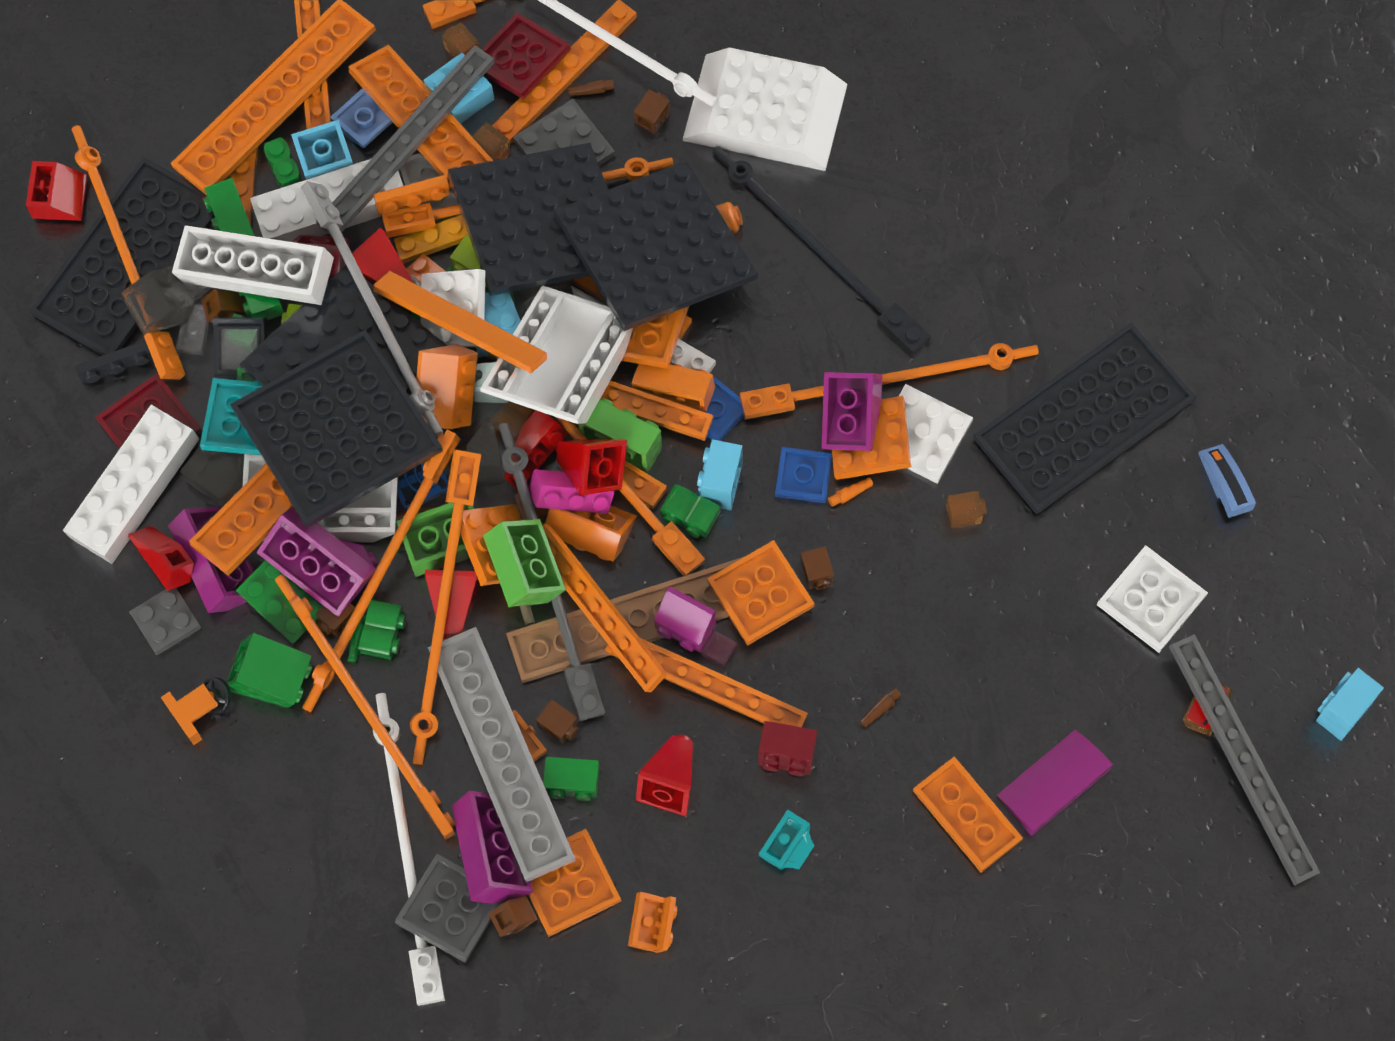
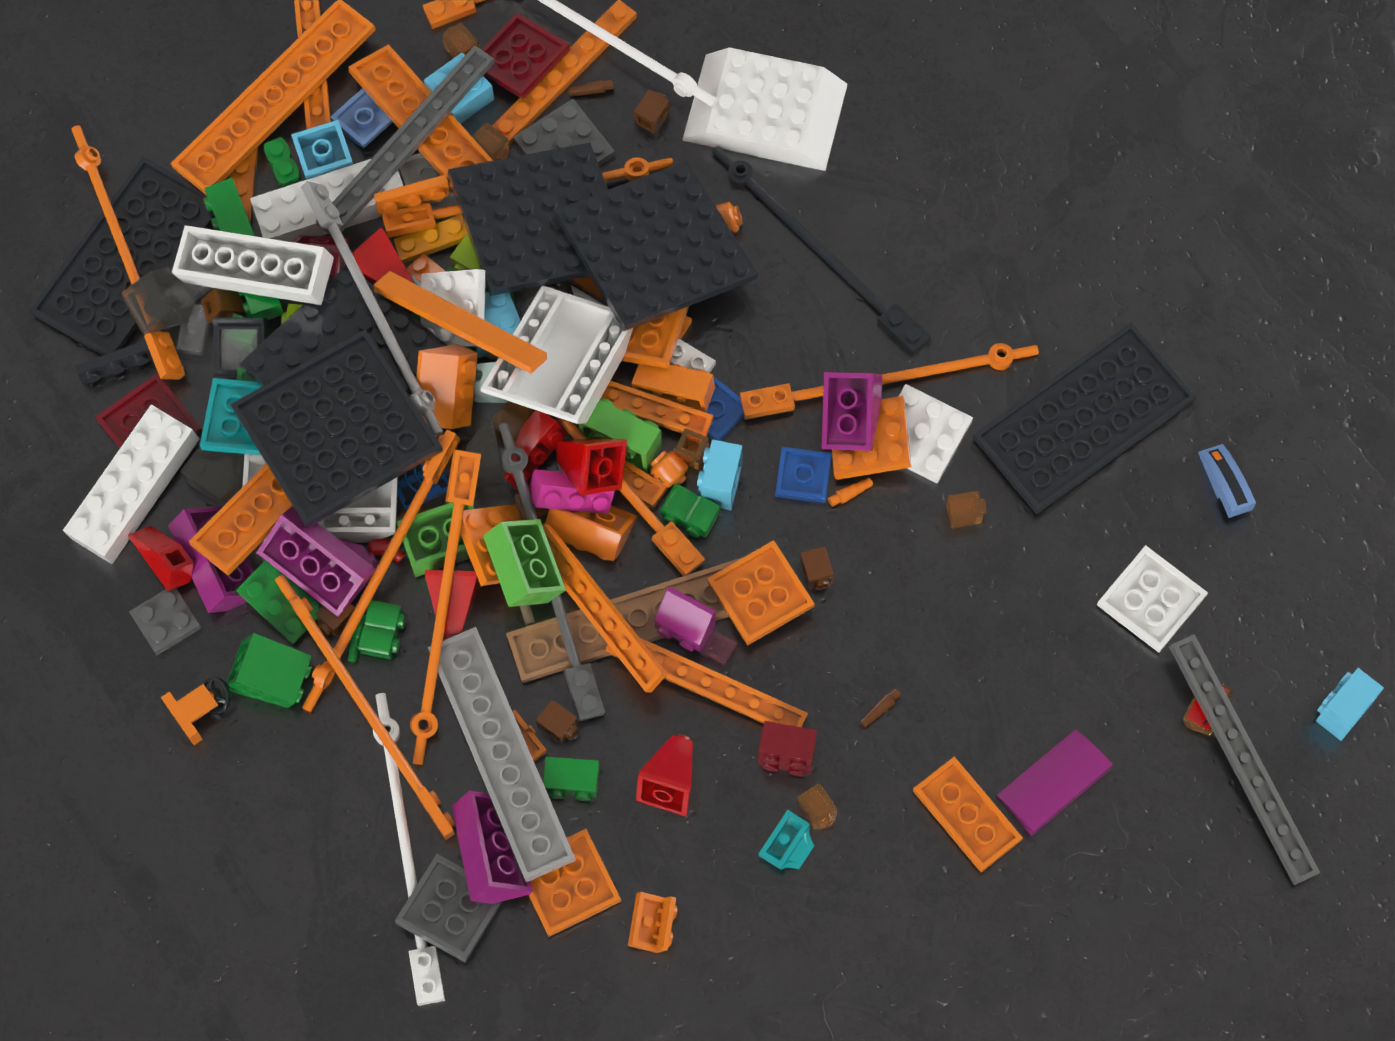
(56, 191): red slope -> none
(379, 546): none -> red arm
(512, 916): reddish brown brick -> none
(669, 469): none -> orange head
(692, 448): none -> clear orange brick
(817, 807): none -> clear orange brick

